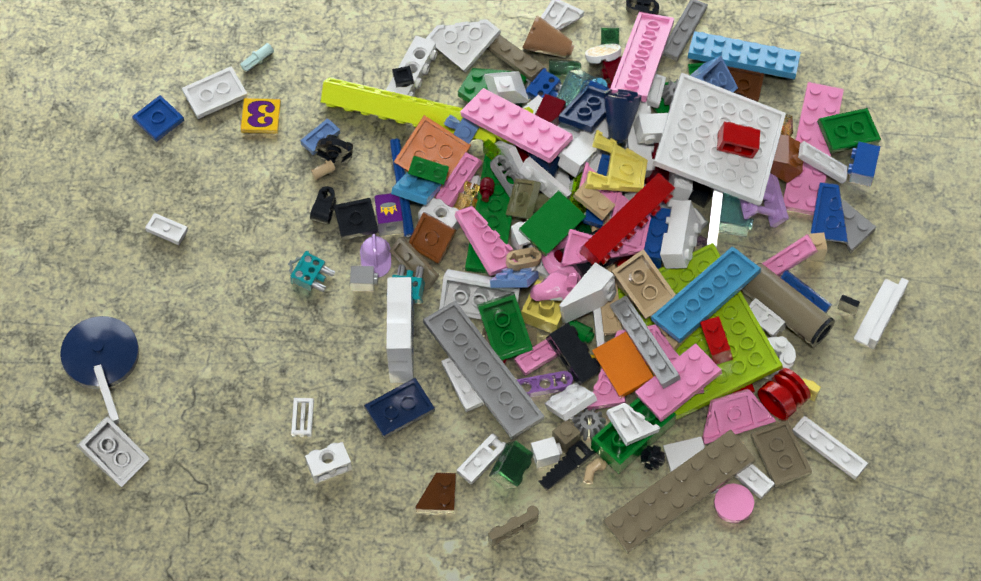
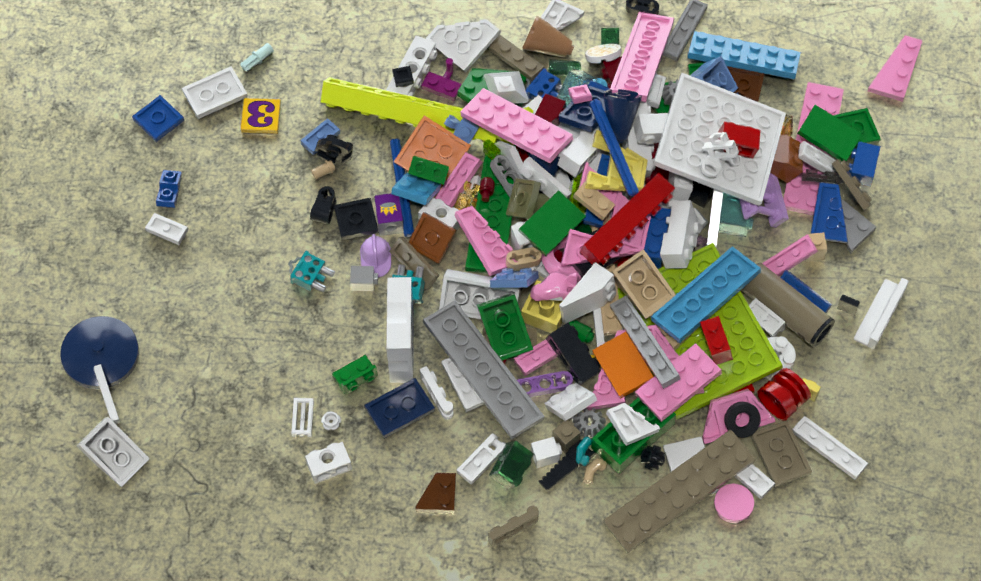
(169, 188): none -> blue slope
(331, 416): none -> white plate
(355, 374): none -> green bracket
(436, 393): none -> white plate
(442, 85): none -> magenta plate
(580, 94): none -> bright pink tile
(581, 458): none -> teal arm
(614, 147): none -> blue axle
(717, 158): none -> white piece
(753, 424): none -> black tyre
(812, 176): none -> clear smoke plate
(829, 133): none -> green tile
(852, 183): none -> dark tan plate
(897, 71): none -> bright pink wing

